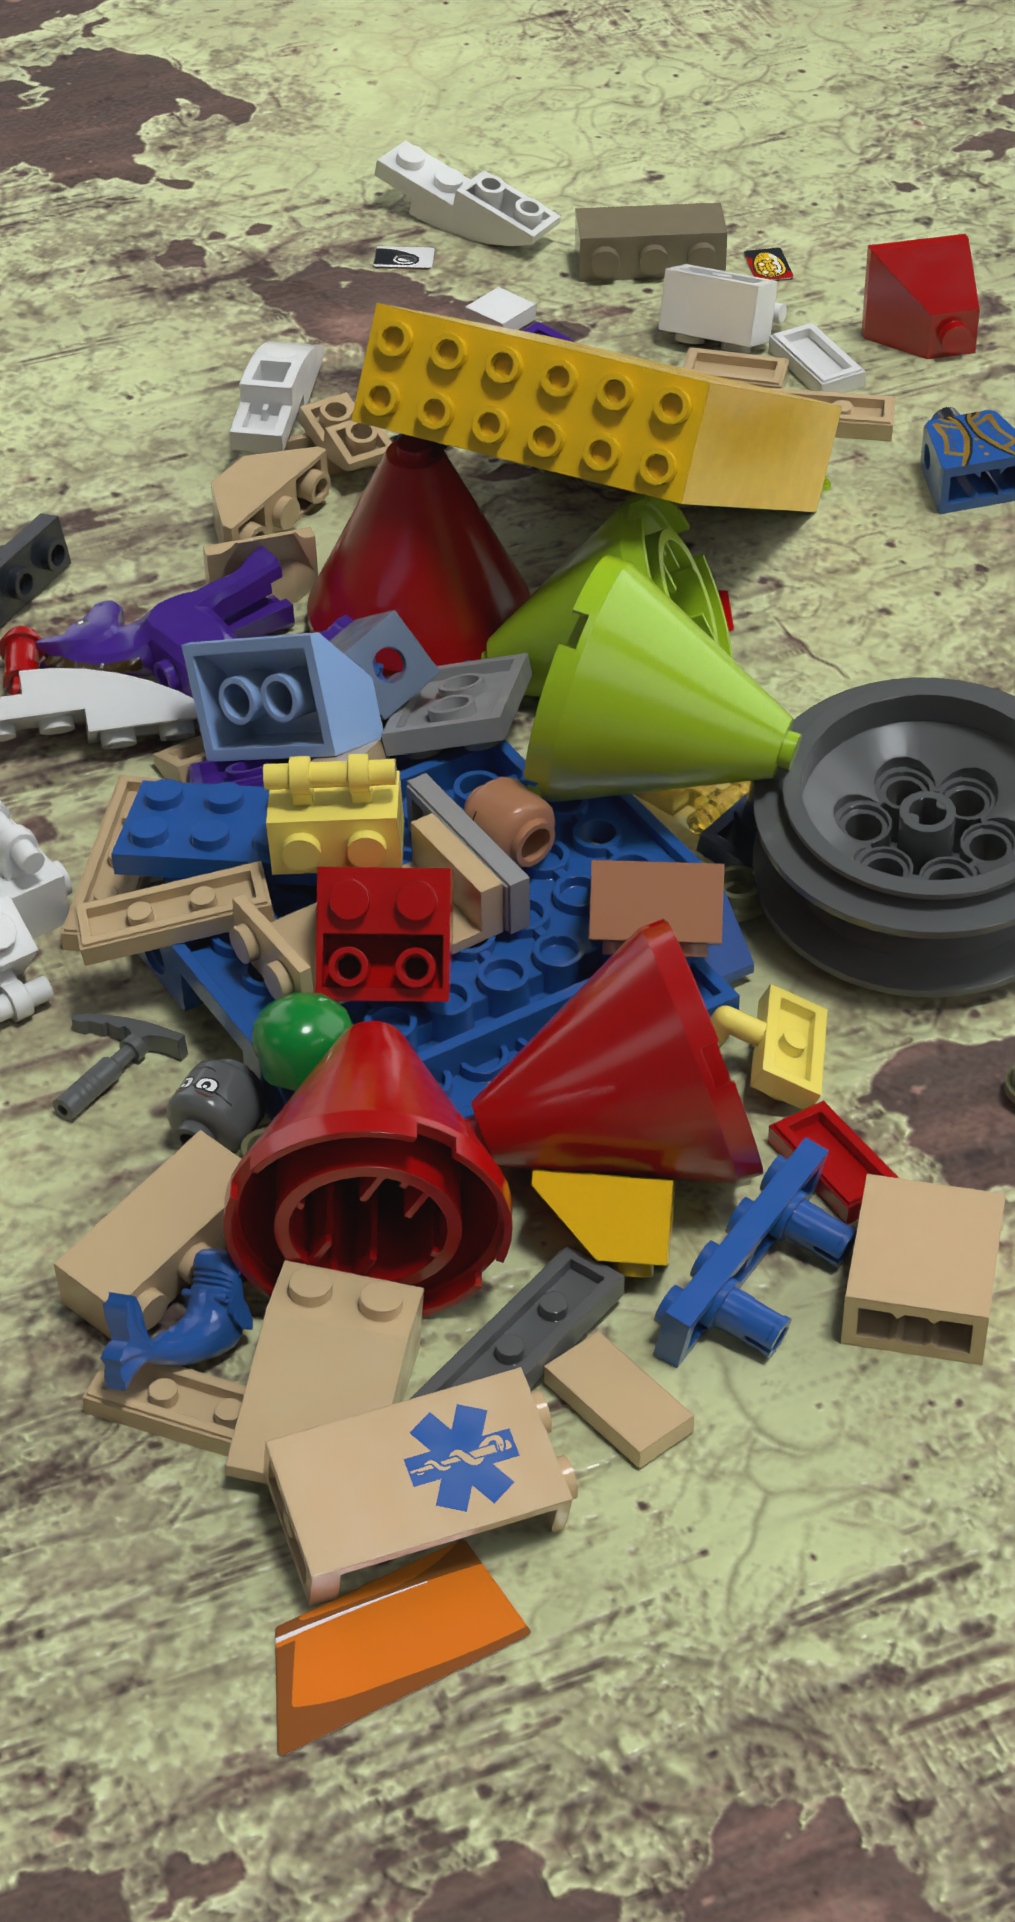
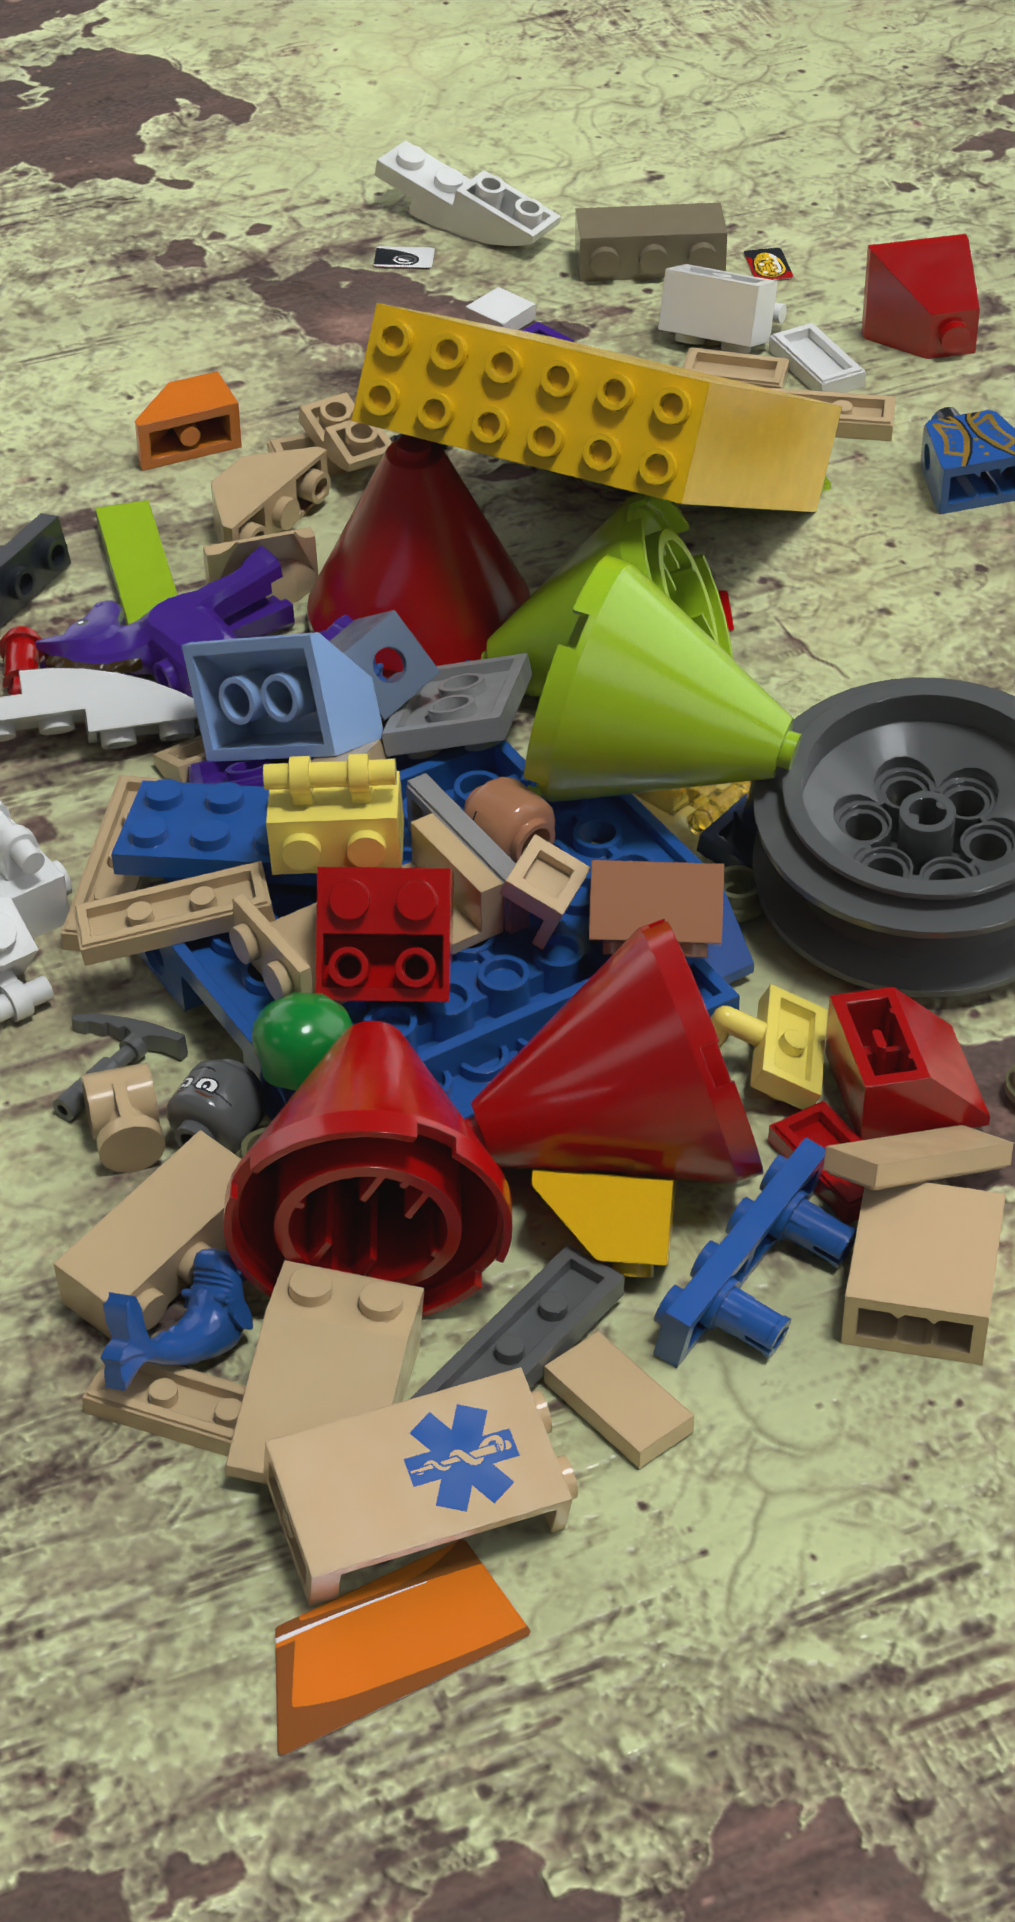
(124, 1117): none -> tan piece
(135, 557): none -> lime tile
(188, 422): none -> orange slope
(271, 394): white slope -> none
(545, 884): none -> tan panel
(899, 1066): none -> red slope
(917, 1157): none -> tan tile

